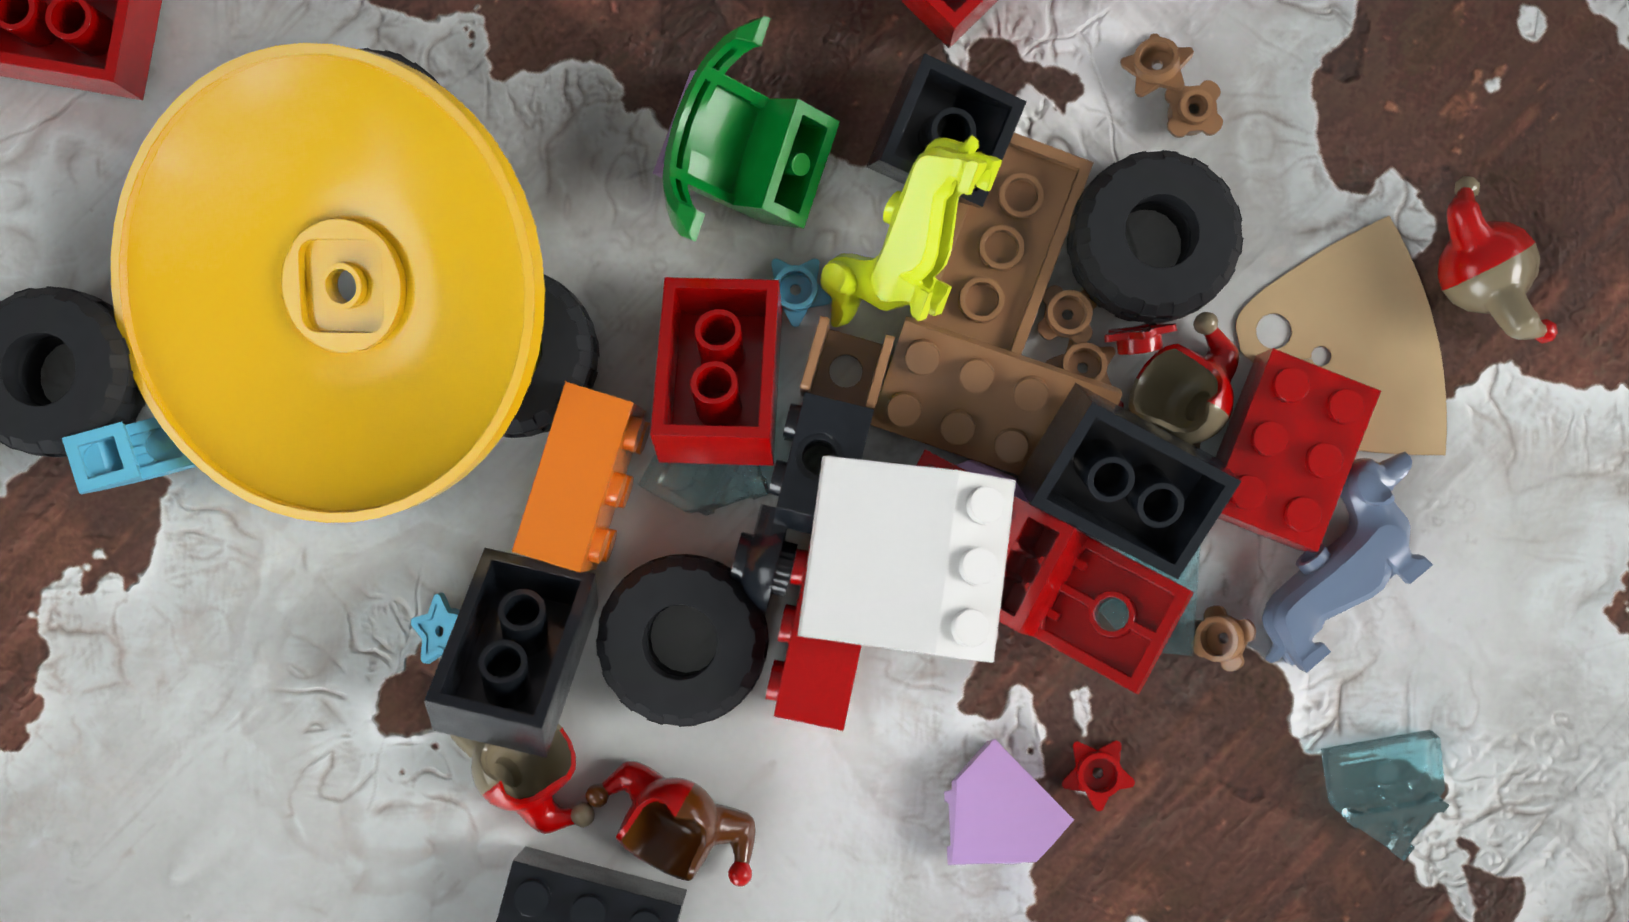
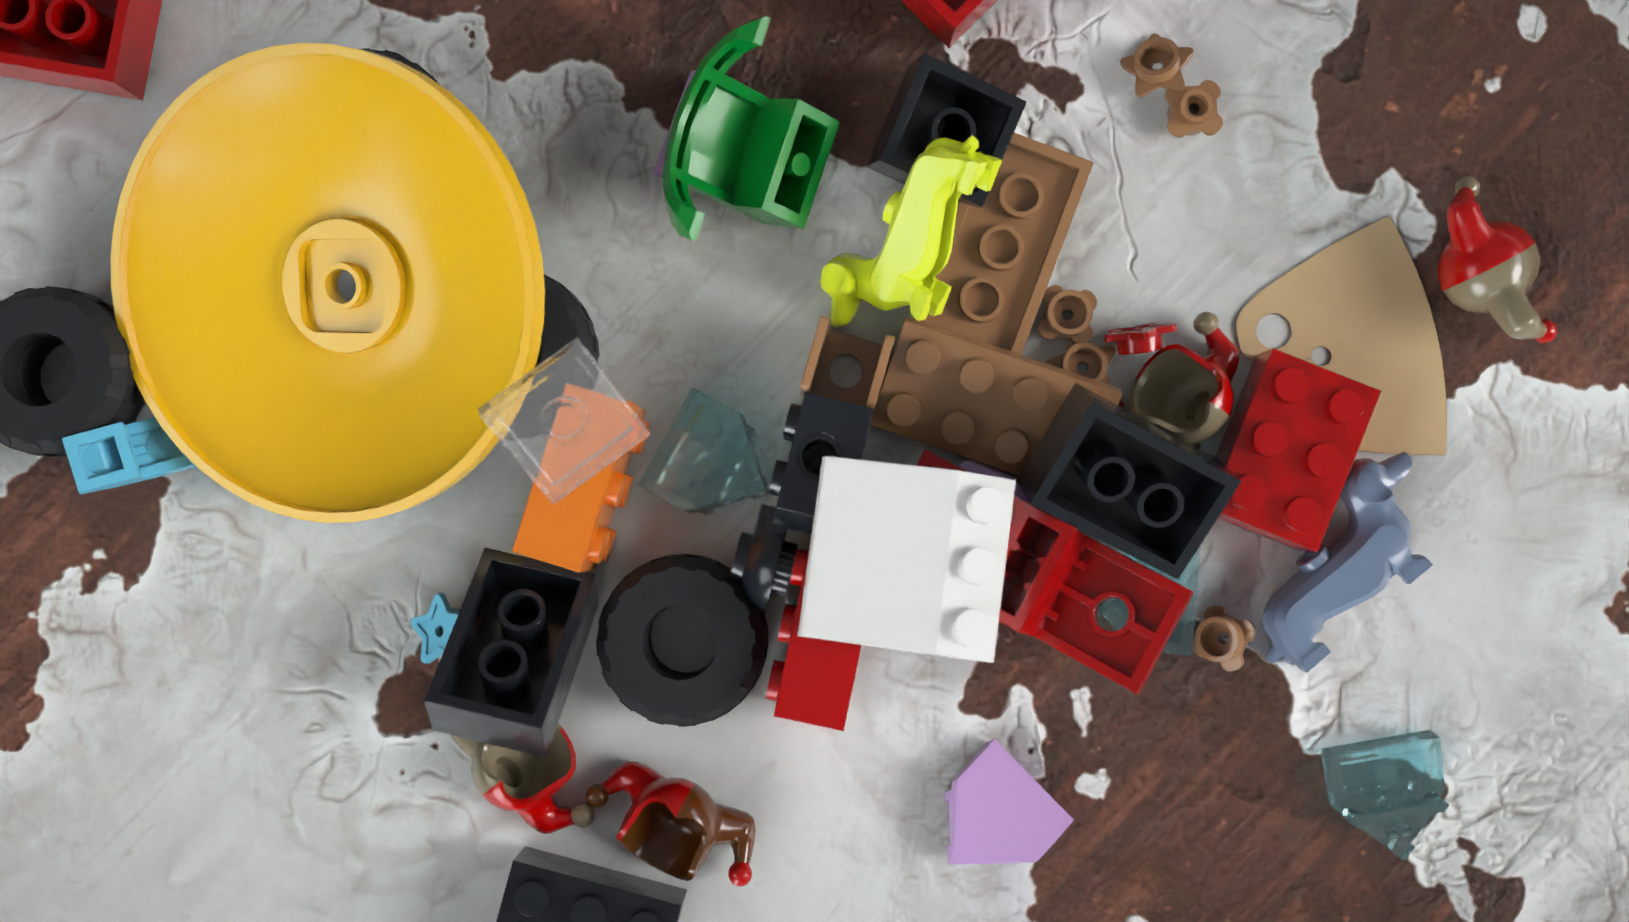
(564, 421): none -> clear tile
(717, 371): red brick -> none
(806, 278): medium azure plate -> none
(1112, 778): red plate -> none
(1192, 200): black tyre -> none

